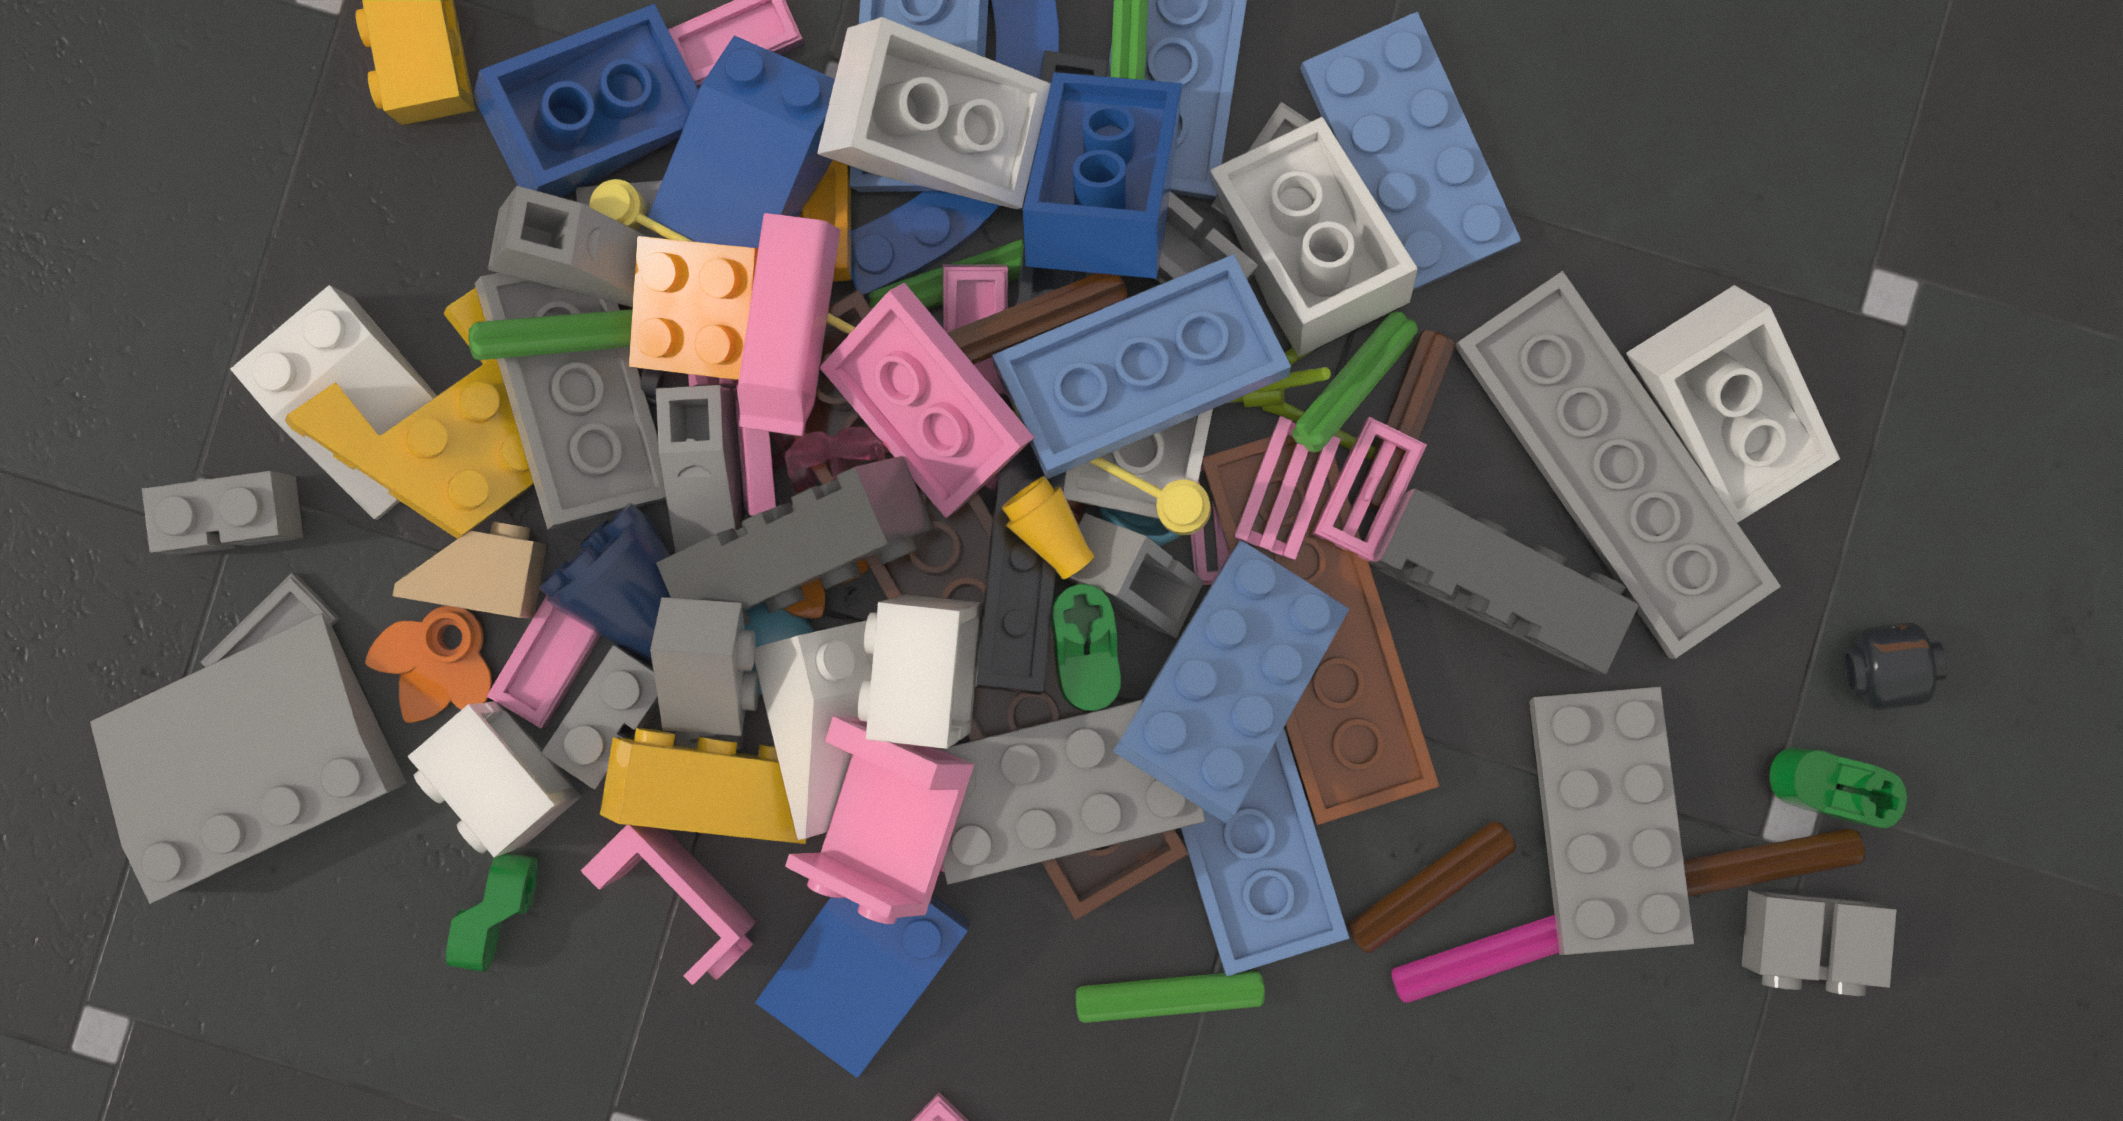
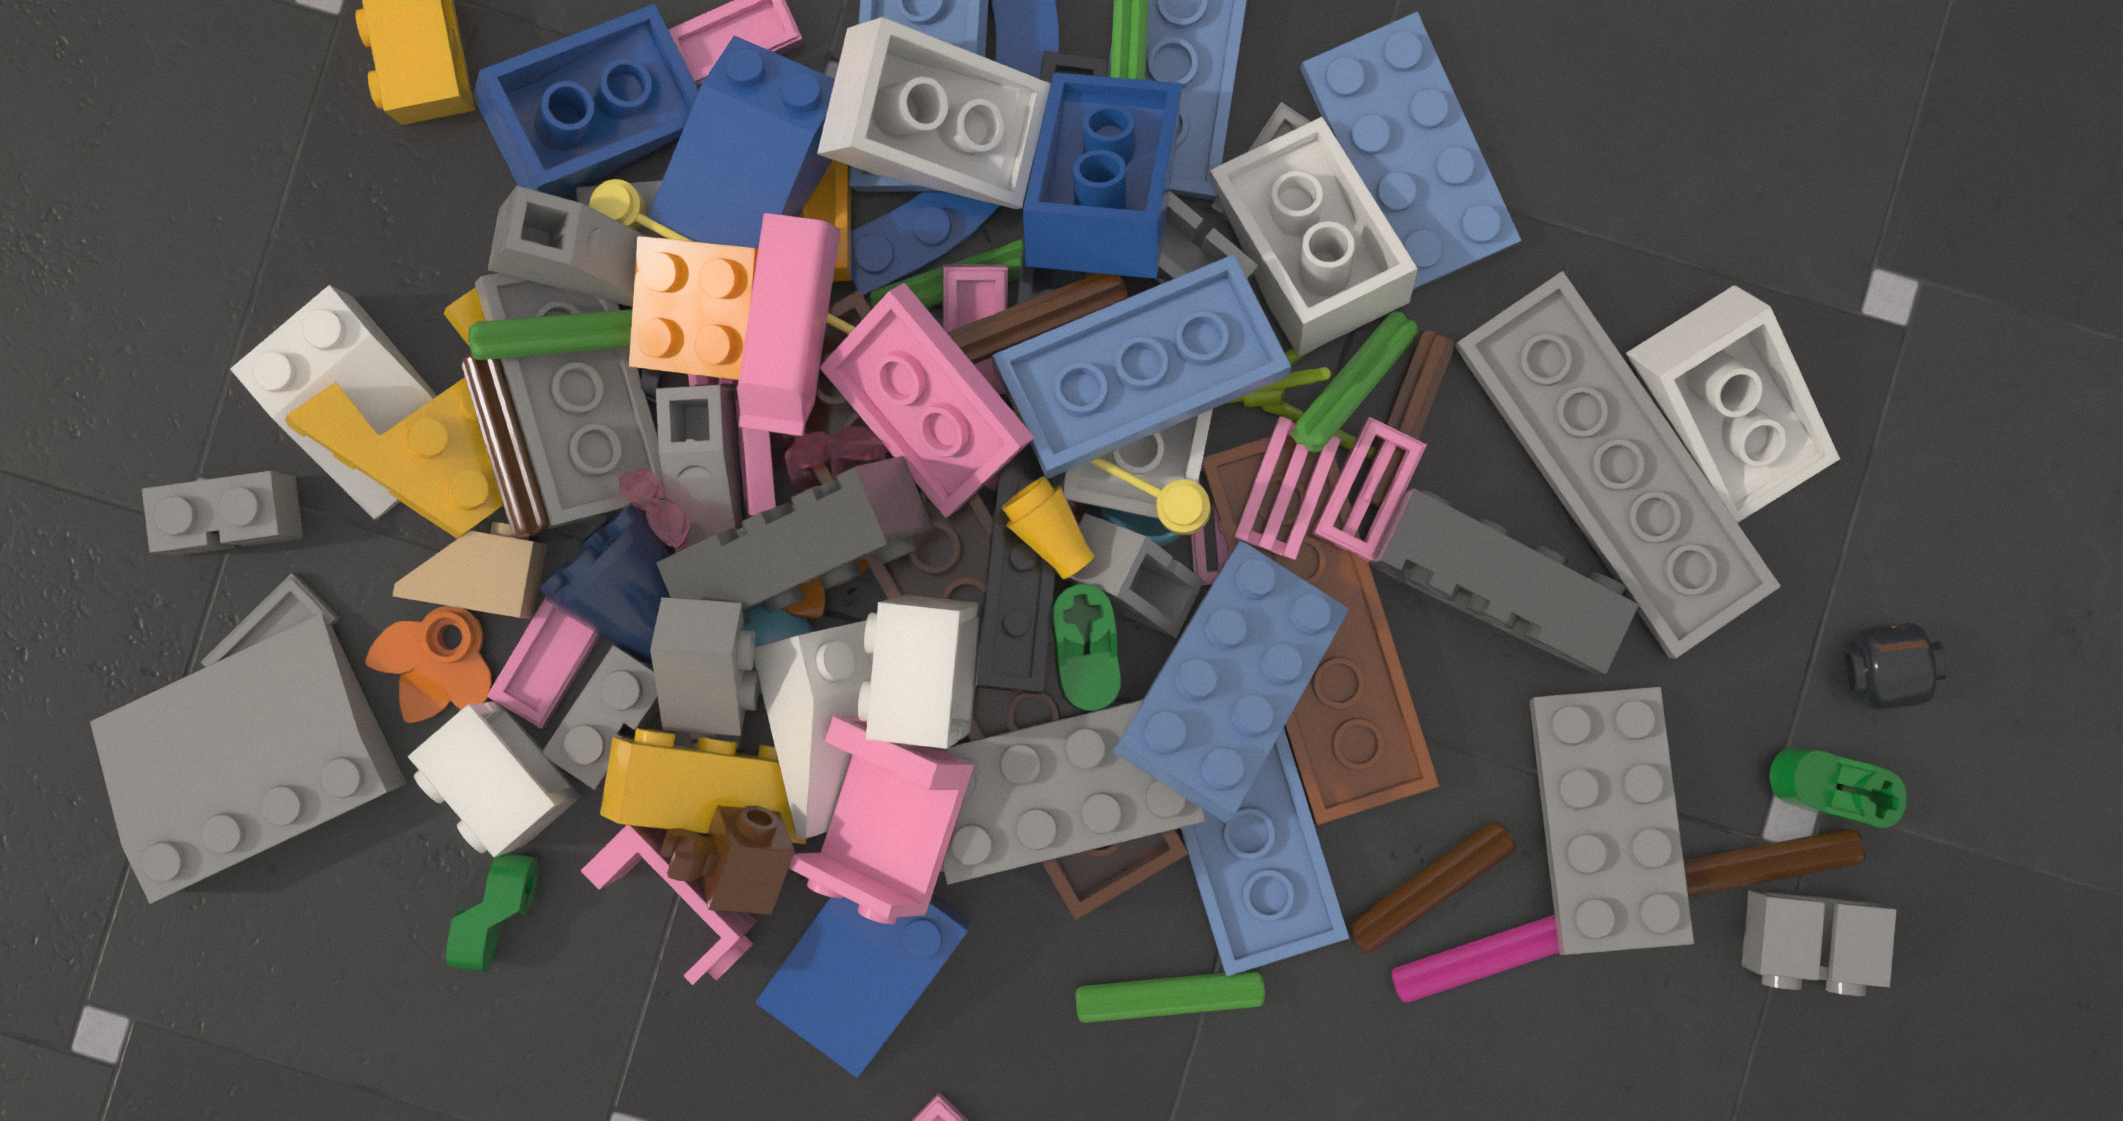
(505, 446): none -> reddish brown axle
(664, 516): none -> clear pink piece
(737, 862): none -> reddish brown brick

